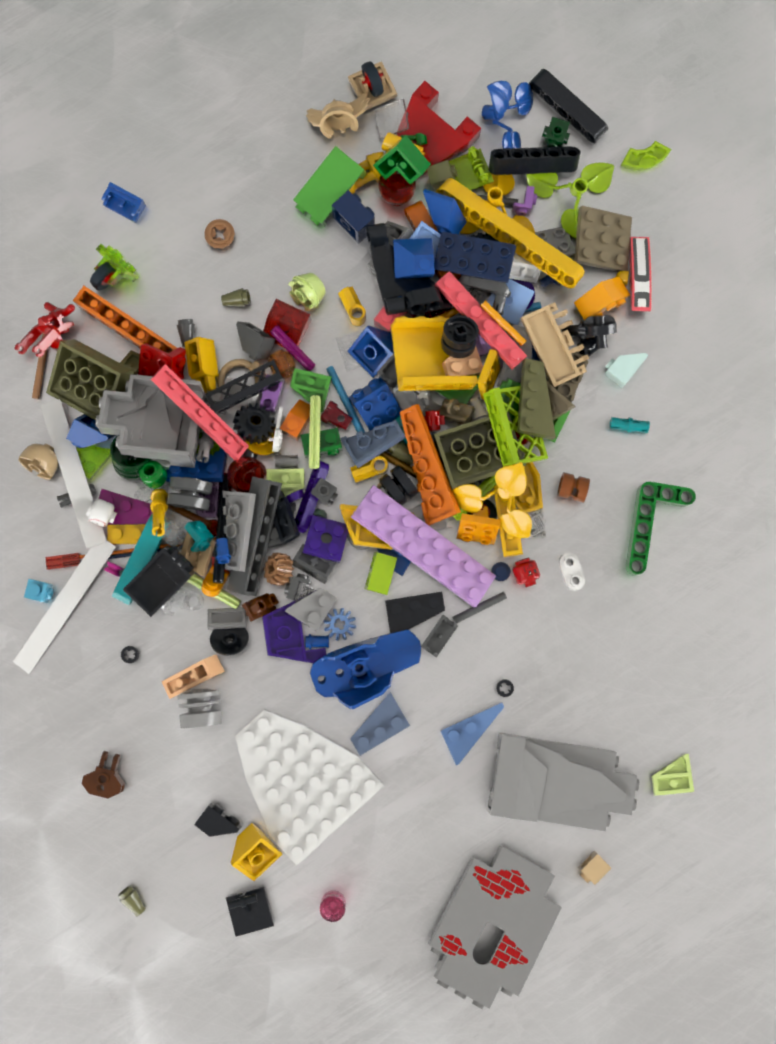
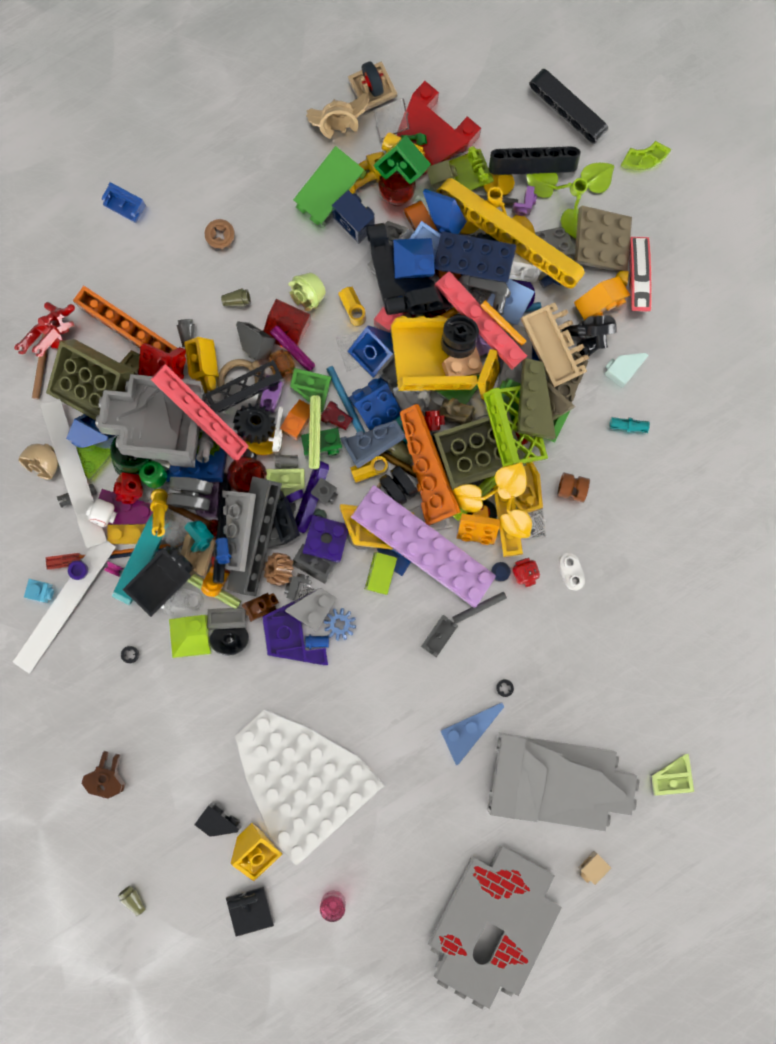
(77, 570): none -> dark purple tile
(111, 269): clear neon green plate -> none
(128, 488): none -> red brick
(189, 636): none -> lime slope
(193, 676): light nougat slope -> none
(199, 708): light grey wheel -> none
(365, 667): blue piece -> none
(381, 725): sand blue wing -> none
(413, 610): black wing -> none
(500, 96): blue plant -> none
(556, 133): dark green brick -> none
(647, 520): green beam -> none

